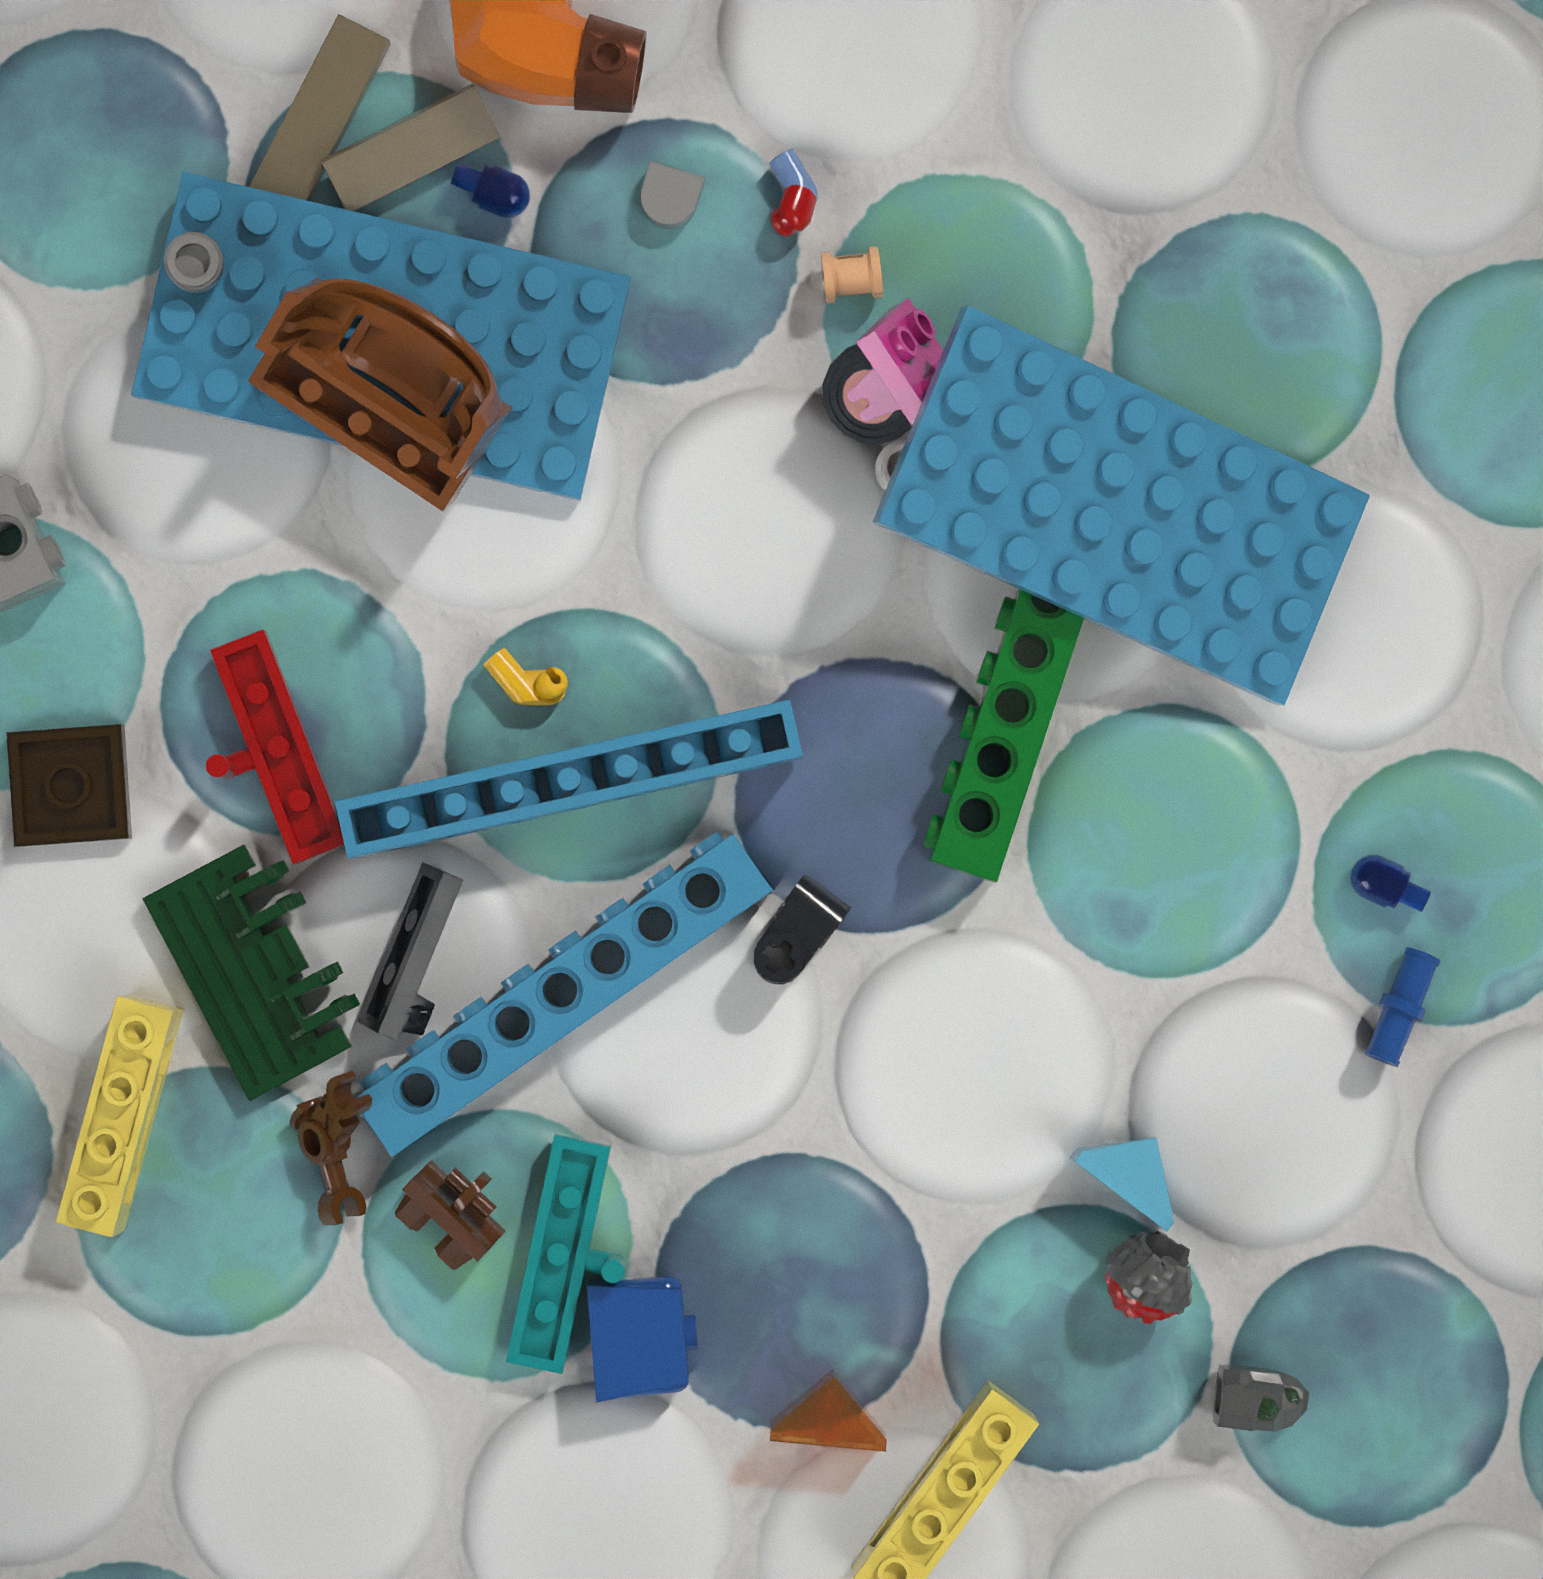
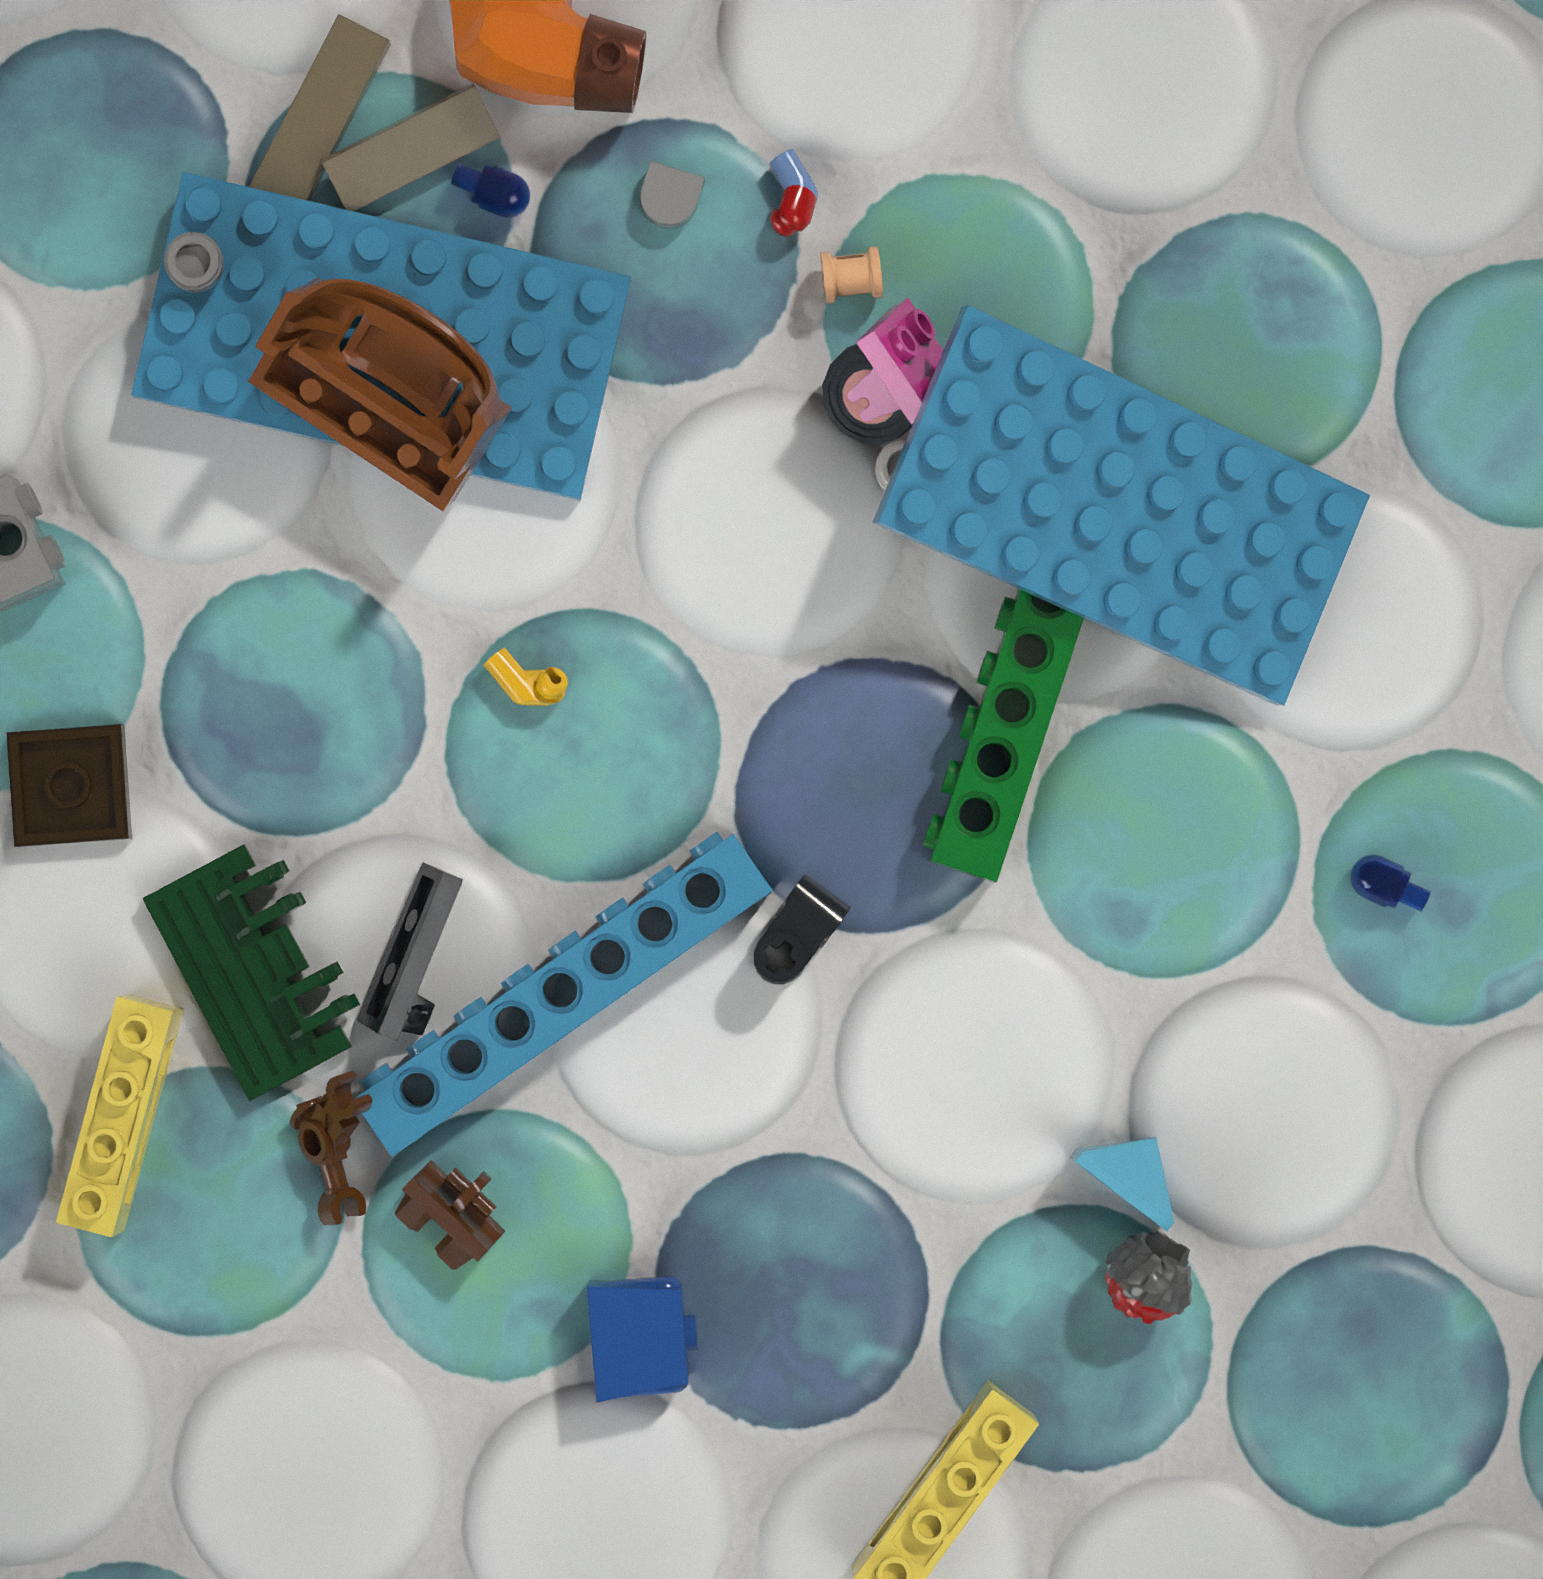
(275, 747): red plate -> none
(561, 1254): teal plate -> none
(569, 780): dark azure brick -> none
(828, 1417): clear orange slope -> none
(1257, 1399): dark grey rock -> none
(1402, 1007): blue pin -> none

